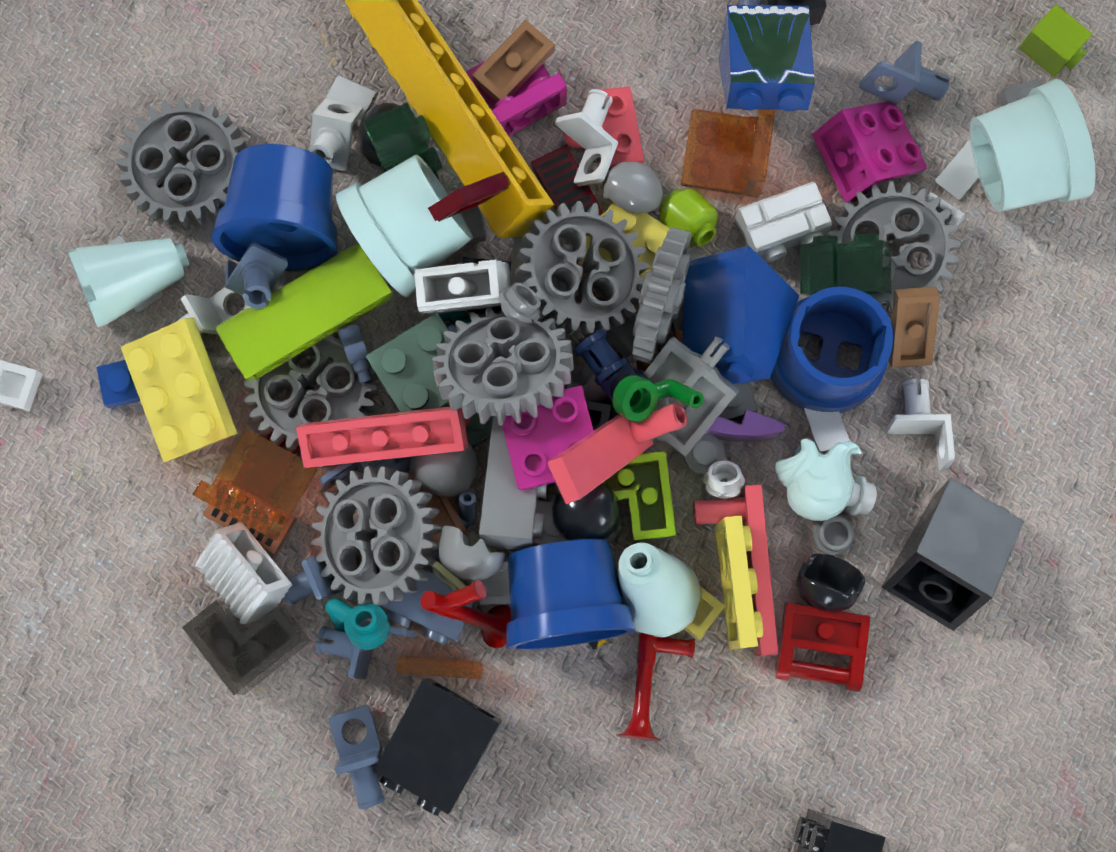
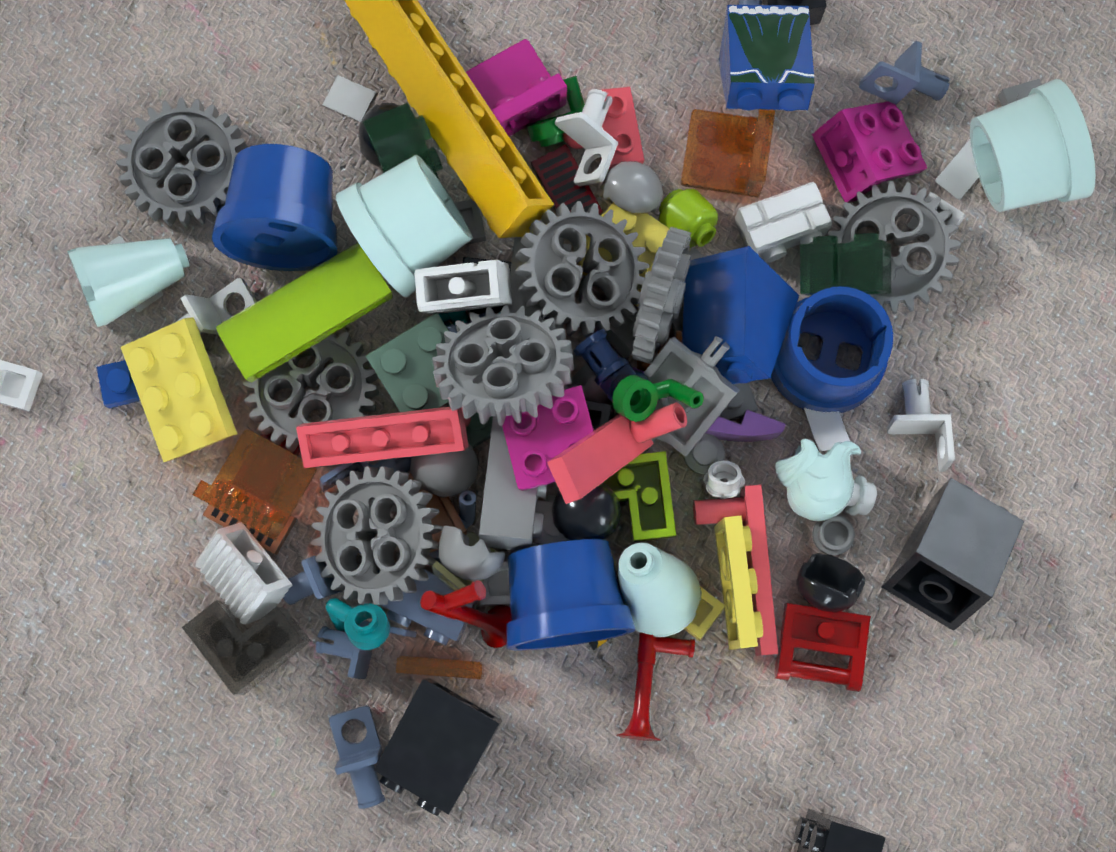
(255, 275): sand blue bracket -> none
(333, 132): white bracket -> none
(356, 351): sand blue piece -> none
(469, 197): dark red tile -> none
(514, 62): medium nougat plate -> none
(519, 303): light grey plate -> none
(545, 130): none -> green plate
(914, 326): medium nougat plate -> none
(1056, 41): lime brick -> none

